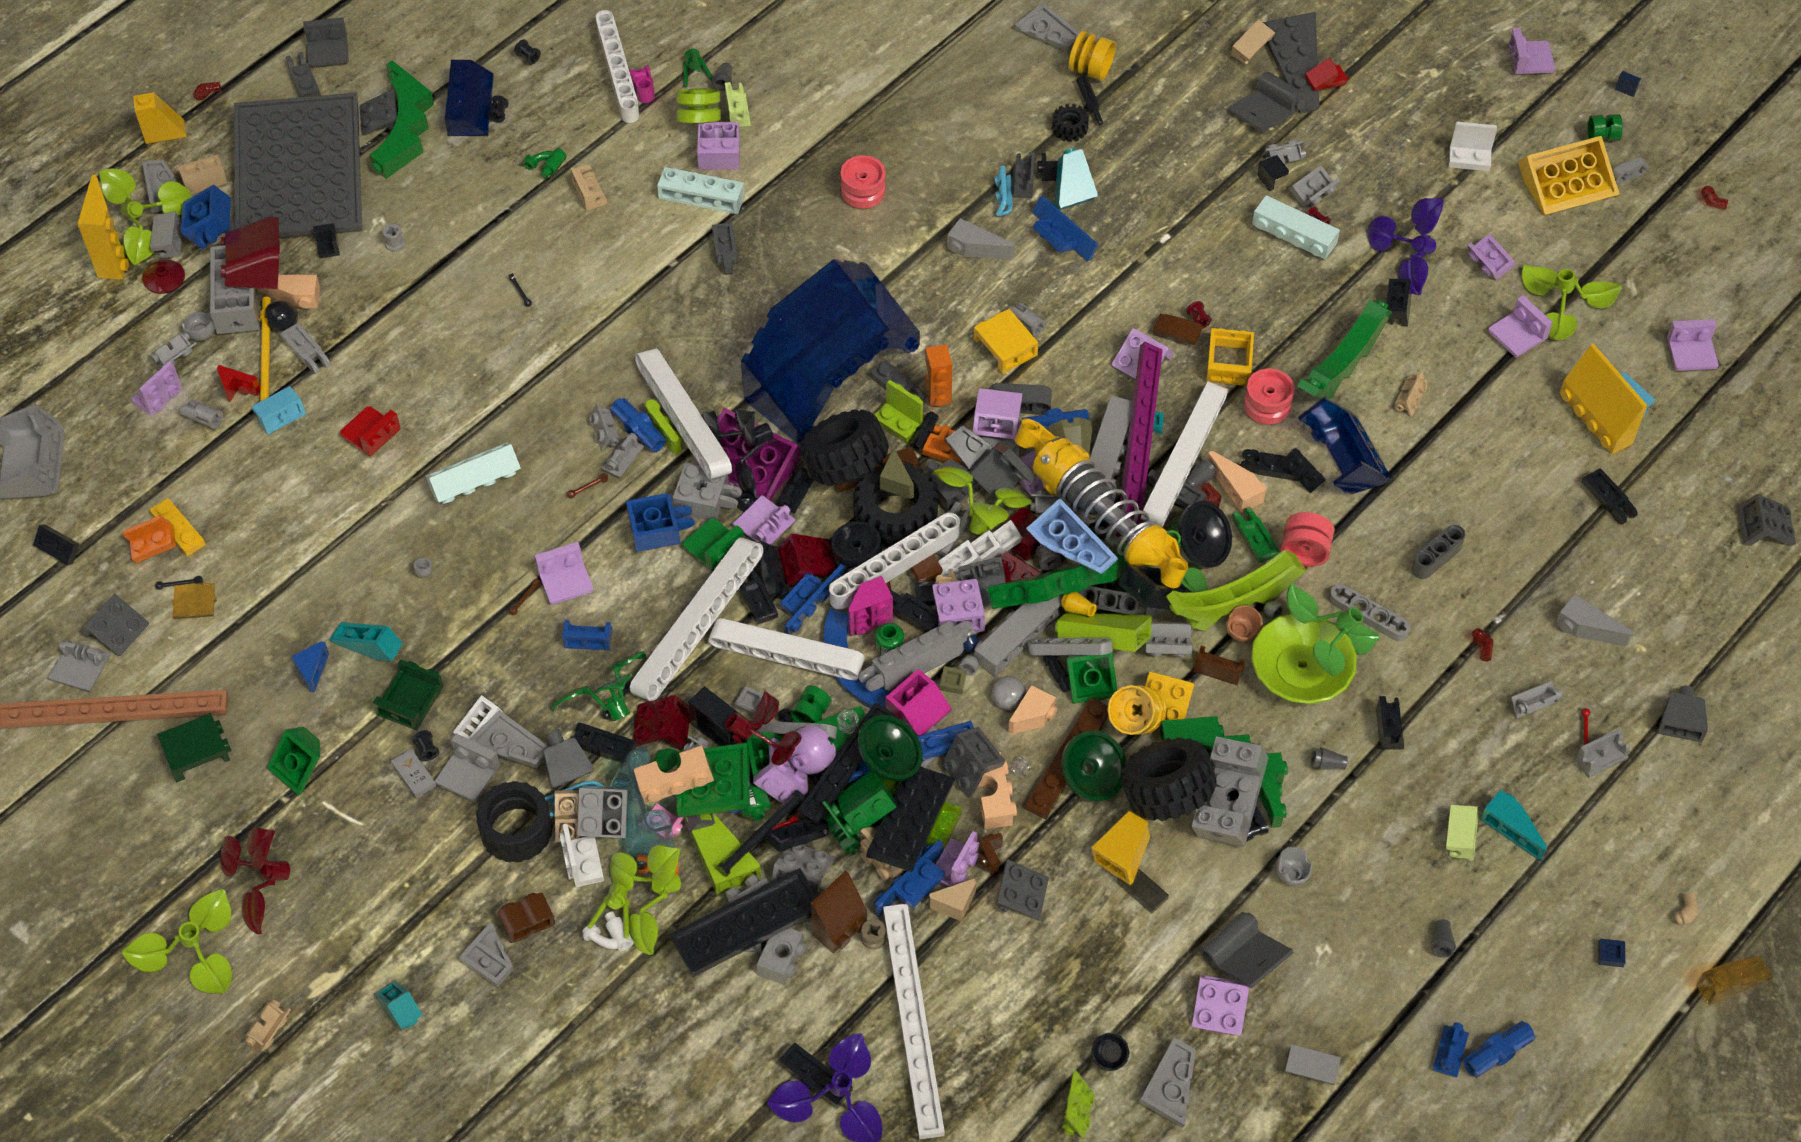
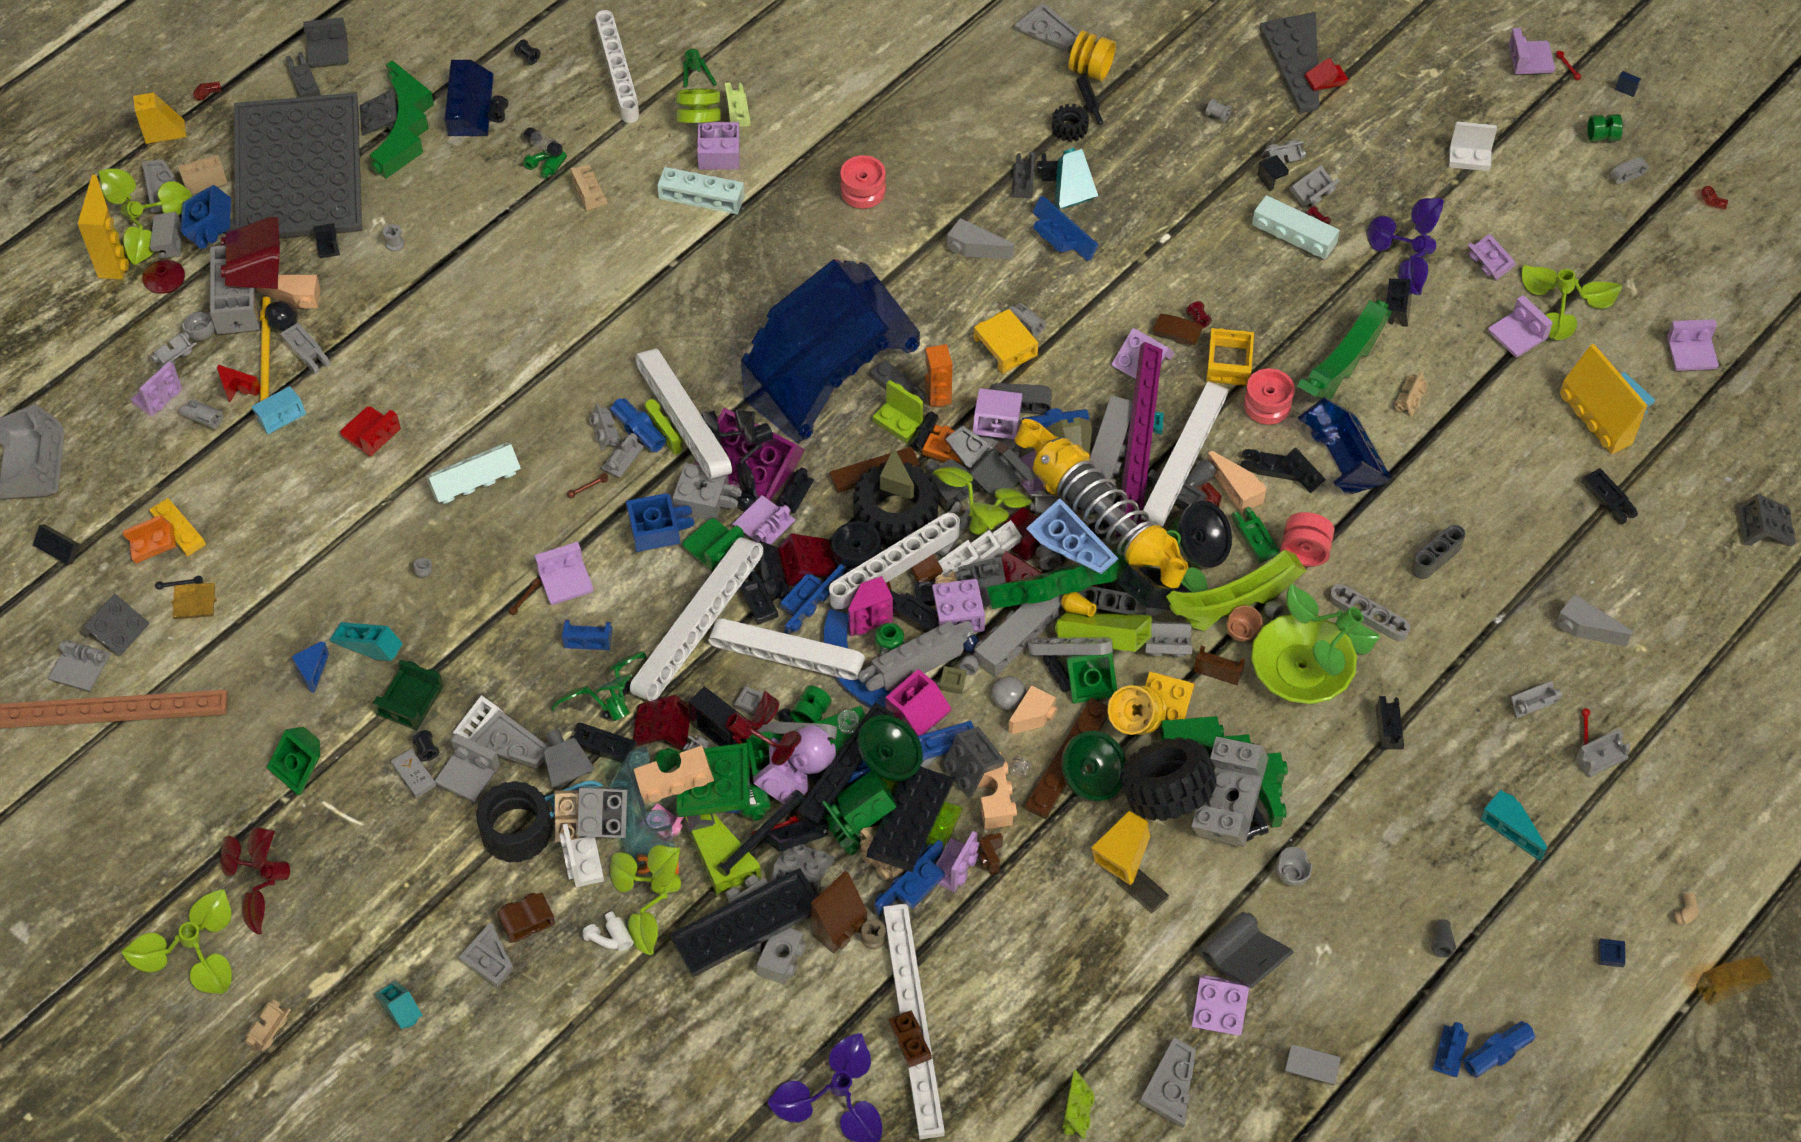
(193, 745): dark green panel -> none
(527, 302): black hinge -> none
(543, 142): none -> piece
(615, 899): lime plant -> none
(643, 84): dark pink piece -> none
(722, 76): dark grey cone -> none
(725, 245): dark grey hinge -> none
(810, 1072): black plate -> none
(844, 447): black tyre -> none
(910, 1039): none -> reddish brown slope
(954, 899): tan slope -> none
(1004, 195): medium azure piece -> none
(1022, 890): dark grey hinge -> none
(1110, 1052): black hair -> none
(1218, 110): none -> light grey bush
(1251, 42): tan hinge -> none
(1269, 103): dark grey door -> none
(1326, 759): dark grey cone -> none
(1462, 831): yellowish green hinge -> none
(1485, 642): clear red arm -> none
(1560, 55): none -> red hinge
(1569, 175): yellow slope -> none
(1684, 716): dark grey torso -> none

